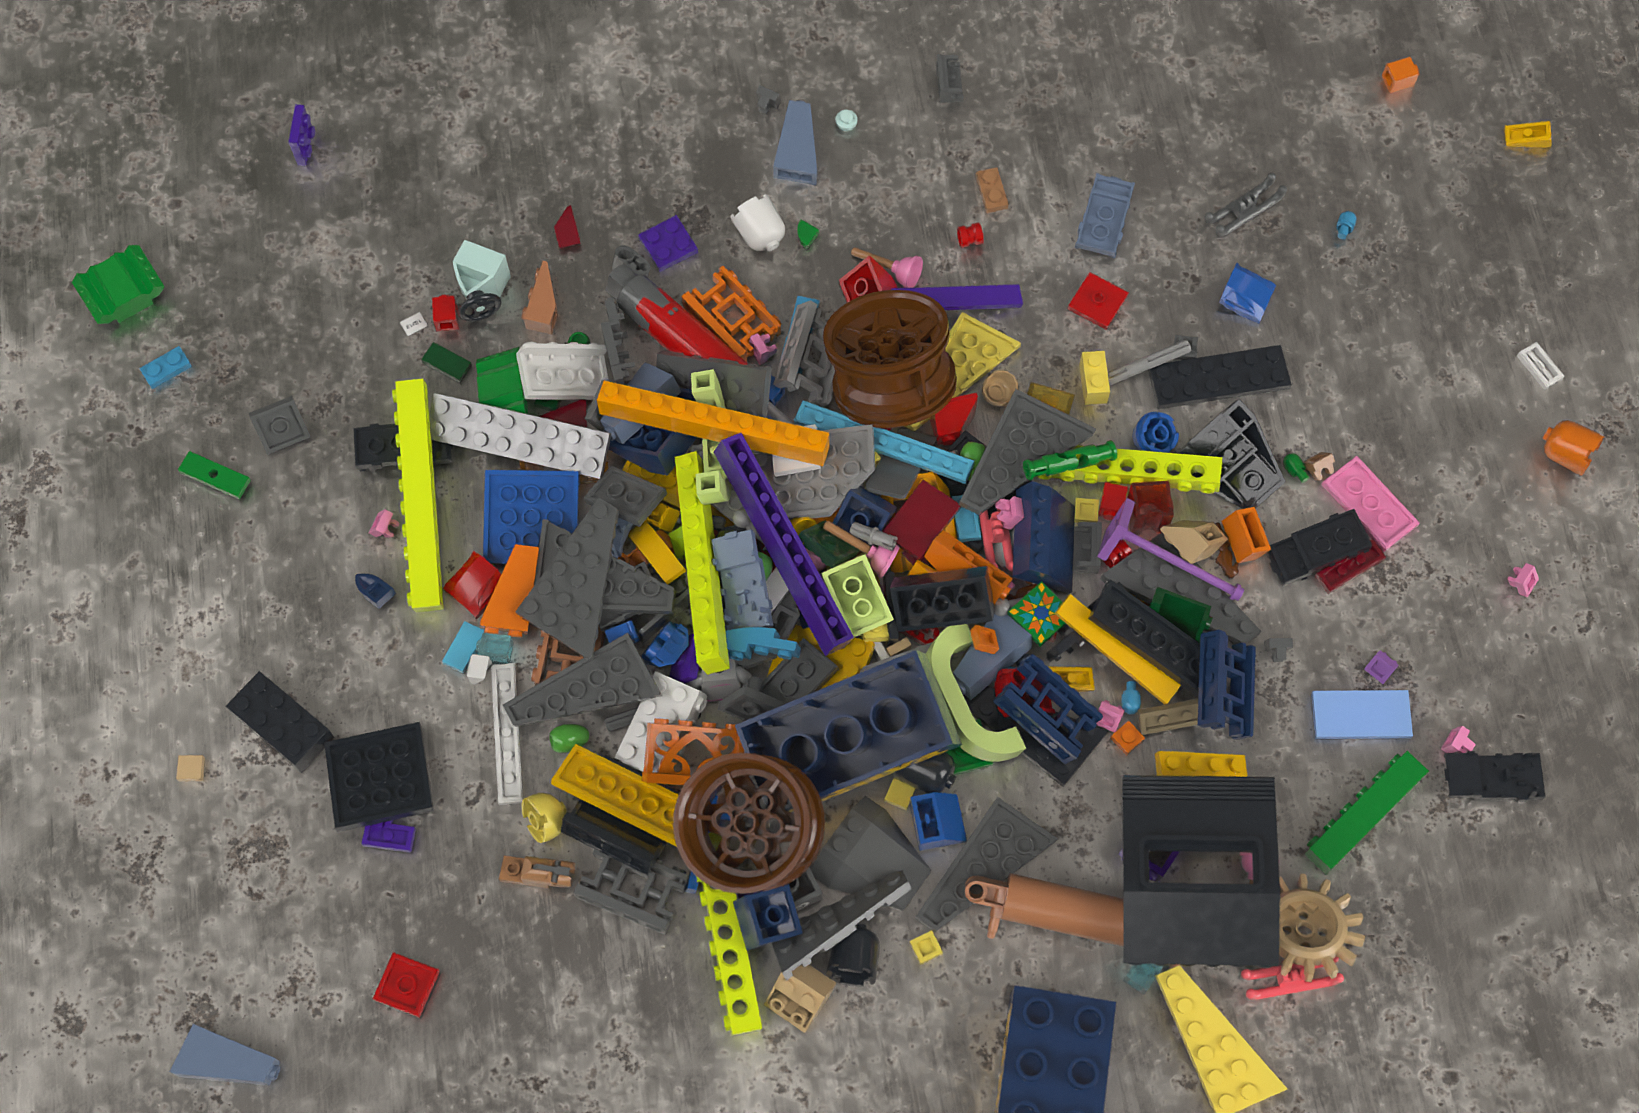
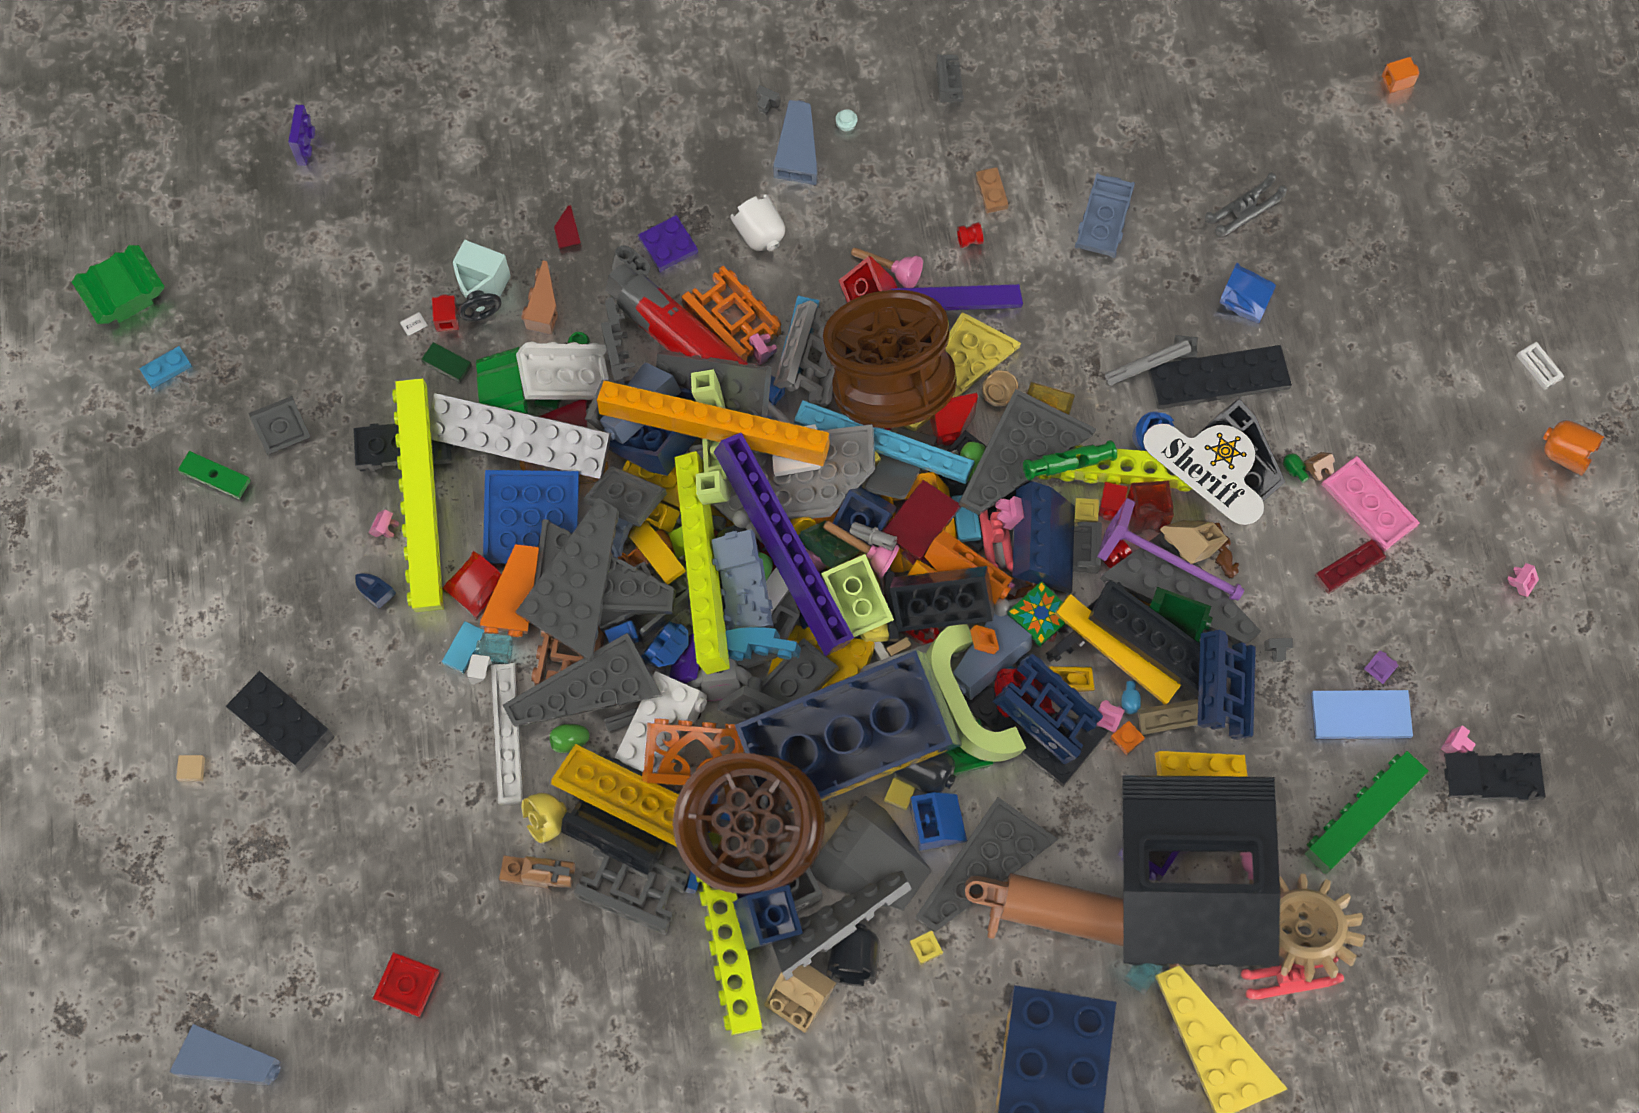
(378, 777): black plate -> none
(389, 836): dark purple plate -> none
(806, 233): green tile -> none
(1094, 377): light yellow piece -> none
(1098, 300): red plate -> none
(1211, 465): none -> white sticker
(1246, 535): orange piece -> none
(1318, 546): black piece -> none
(1346, 224): dark azure cylinder -> none
(1529, 135): yellow slope -> none

